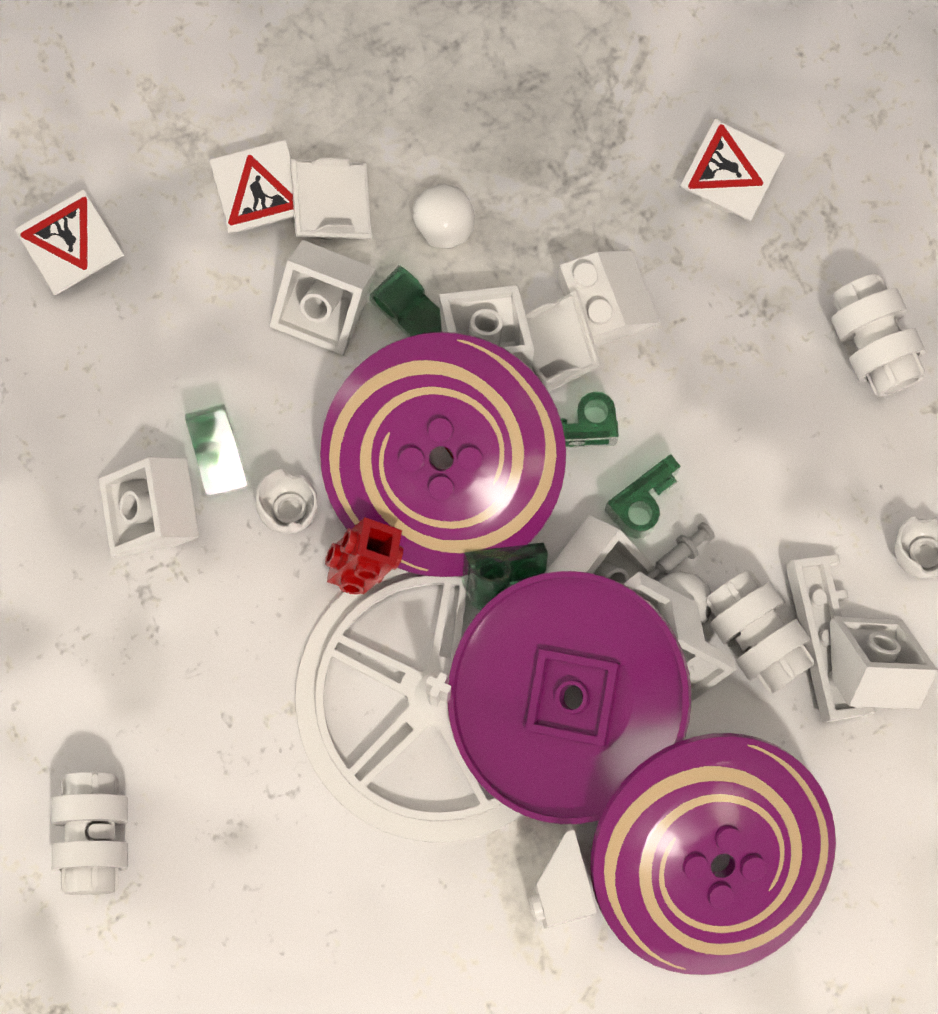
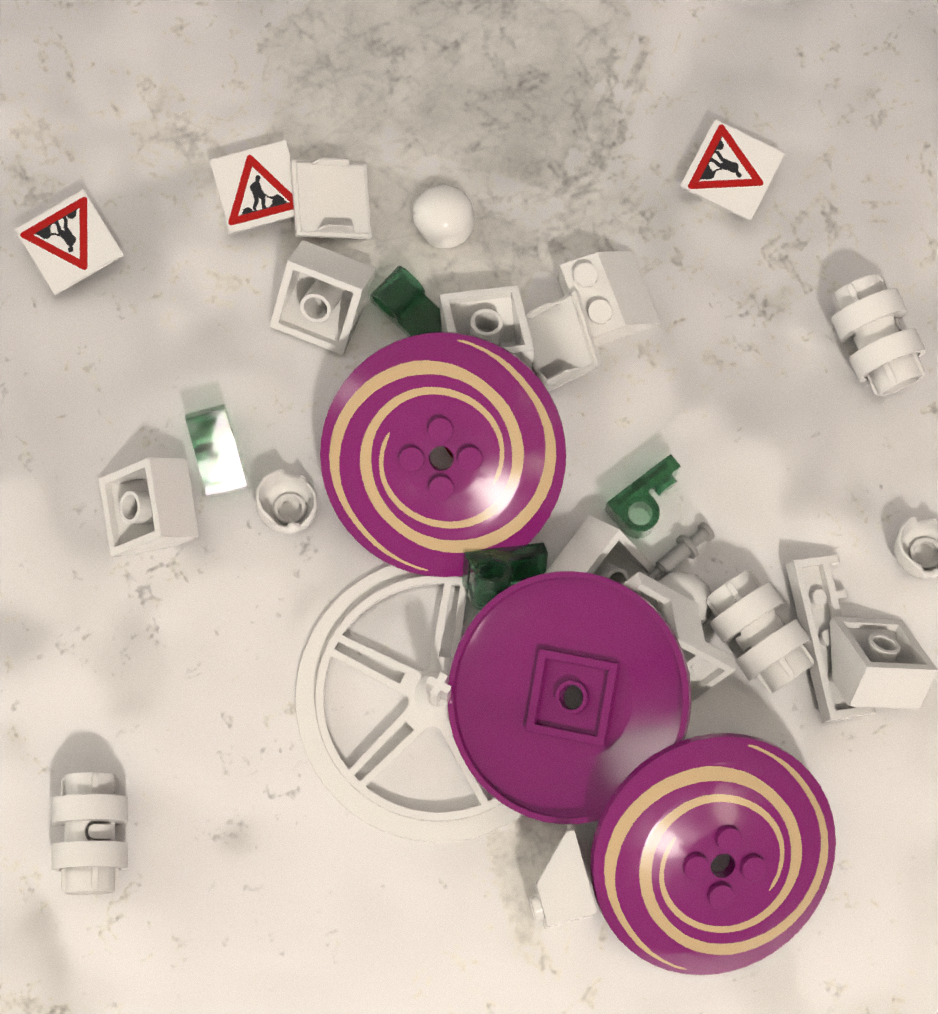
(364, 556): red brick -> none
(590, 434): clear green plate -> none

